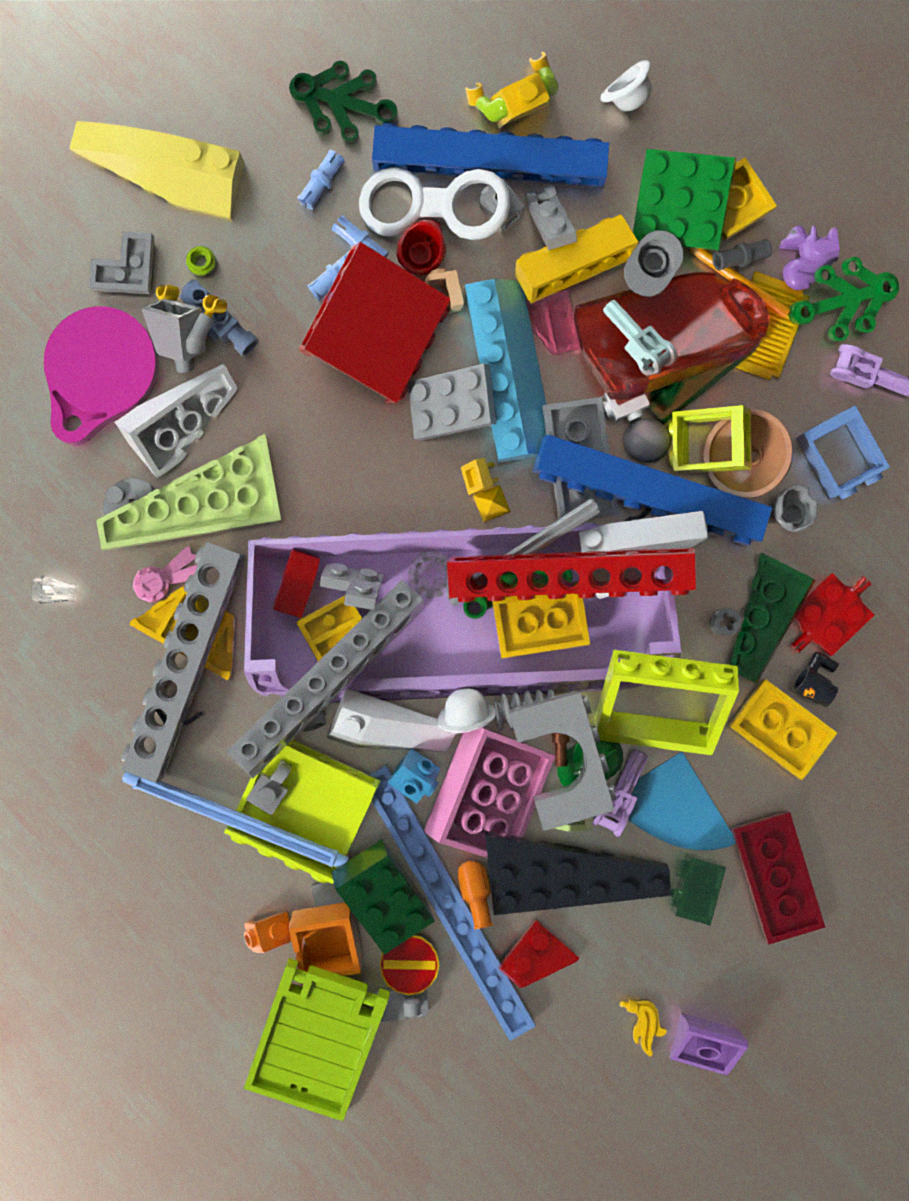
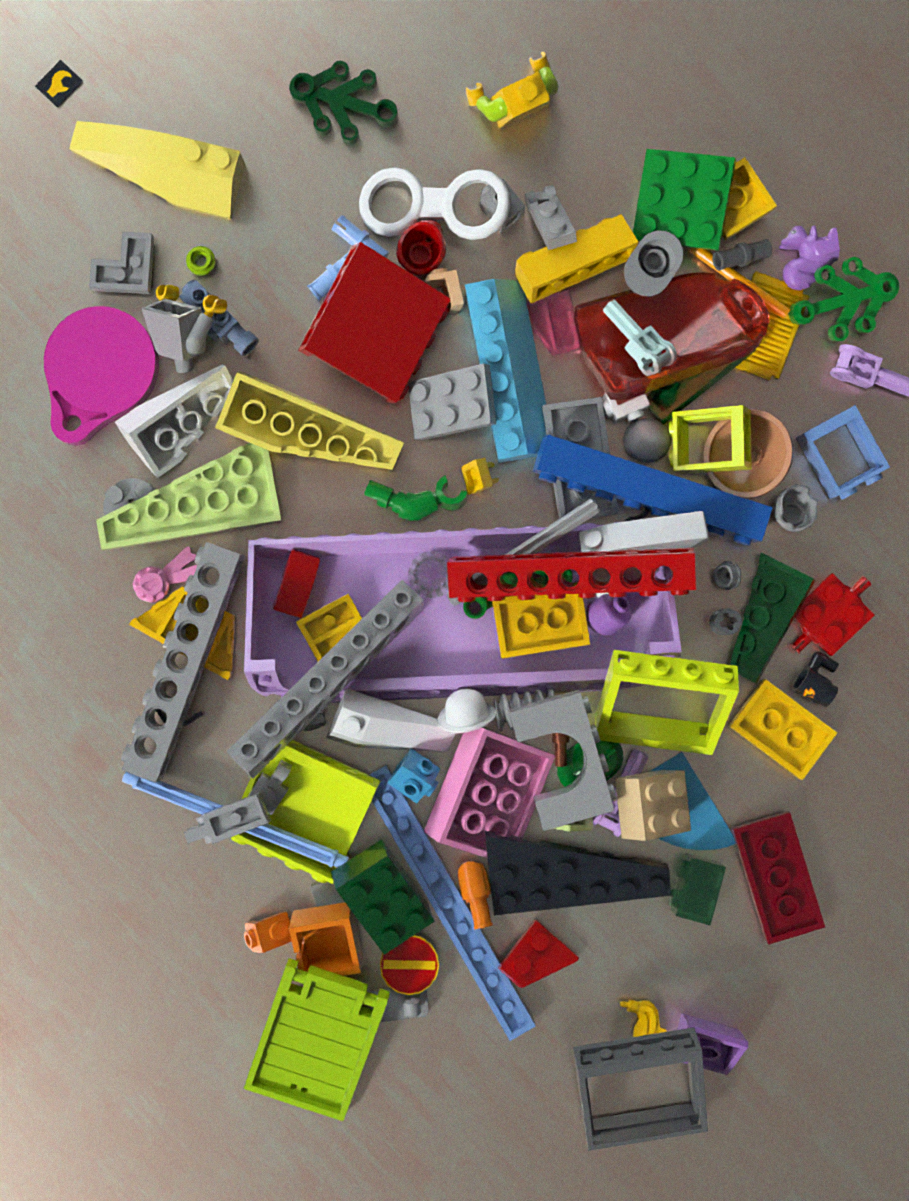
(52, 590): clear cone -> none
(58, 83): none -> black sticker
(230, 820): none -> light grey hinge
(299, 426): none -> light yellow wedge
(321, 179): light blue pin -> none
(360, 585): light grey plate -> none
(415, 505): none -> green piece
(491, 503): yellow slope -> none
(508, 156): blue brick -> none
(608, 614): none -> medium lavender head
(631, 88): white hat -> none
(637, 1054): none -> dark grey window
(653, 804): none -> tan brick
(722, 578): none -> light grey plate

